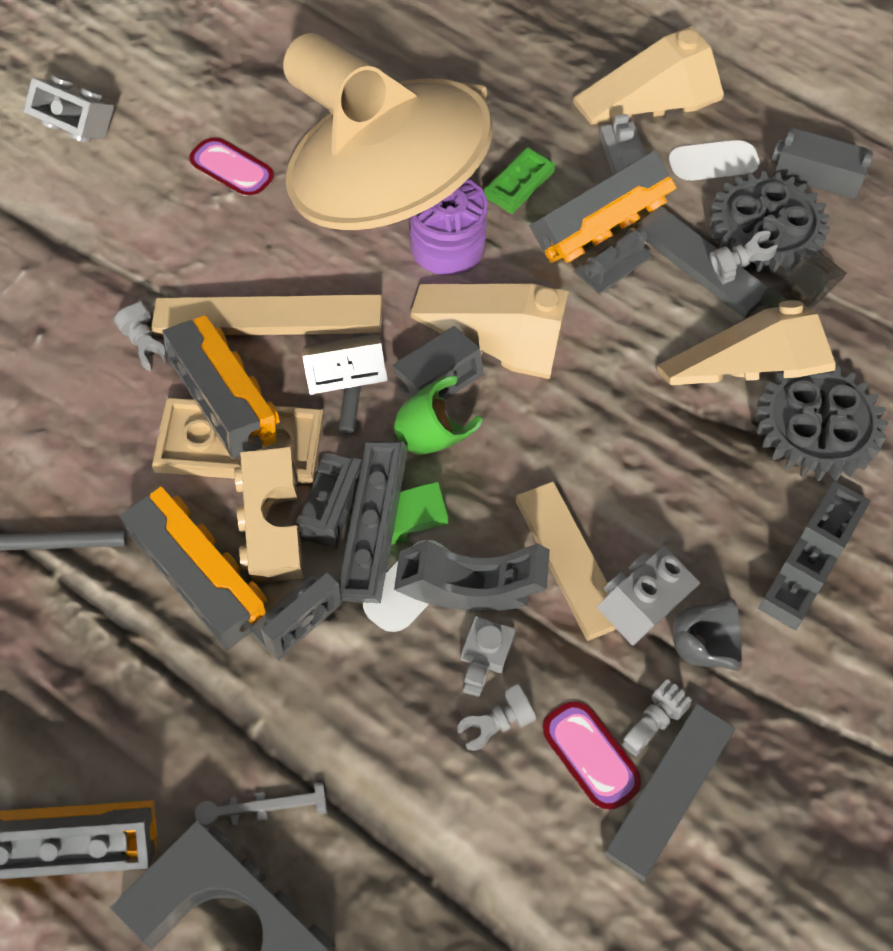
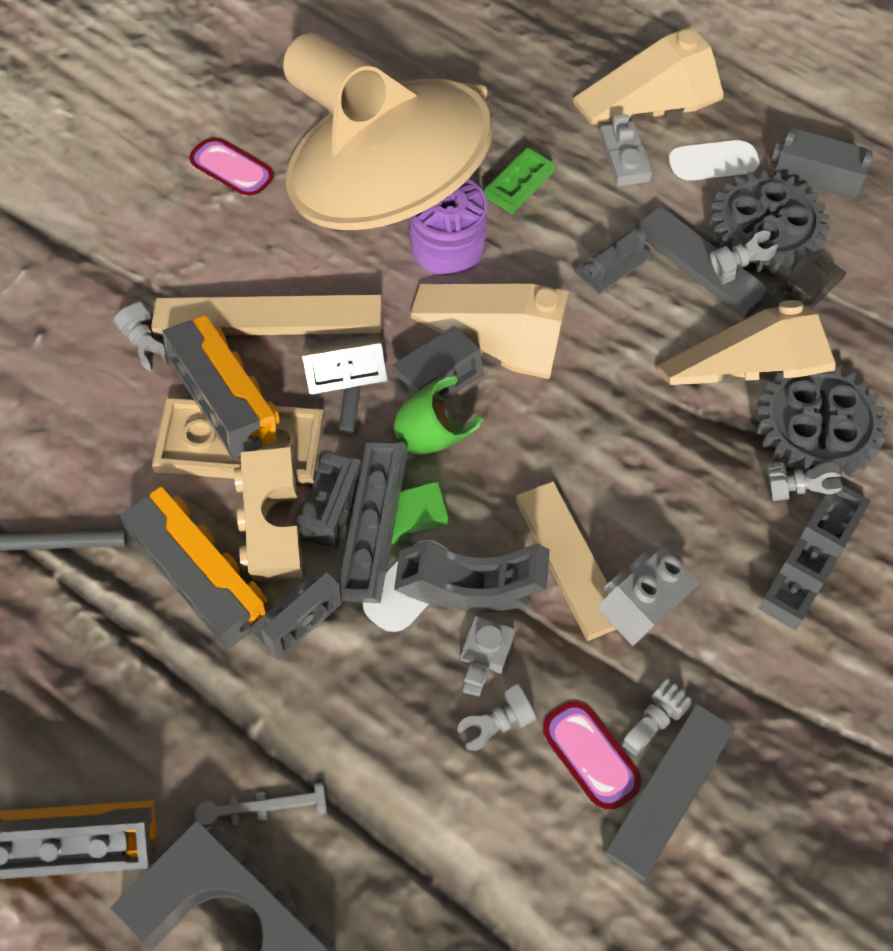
(68, 108): light grey brick -> none
(603, 207): piece -> none
(718, 626): dark grey hair -> none
(813, 480): none -> light grey piece

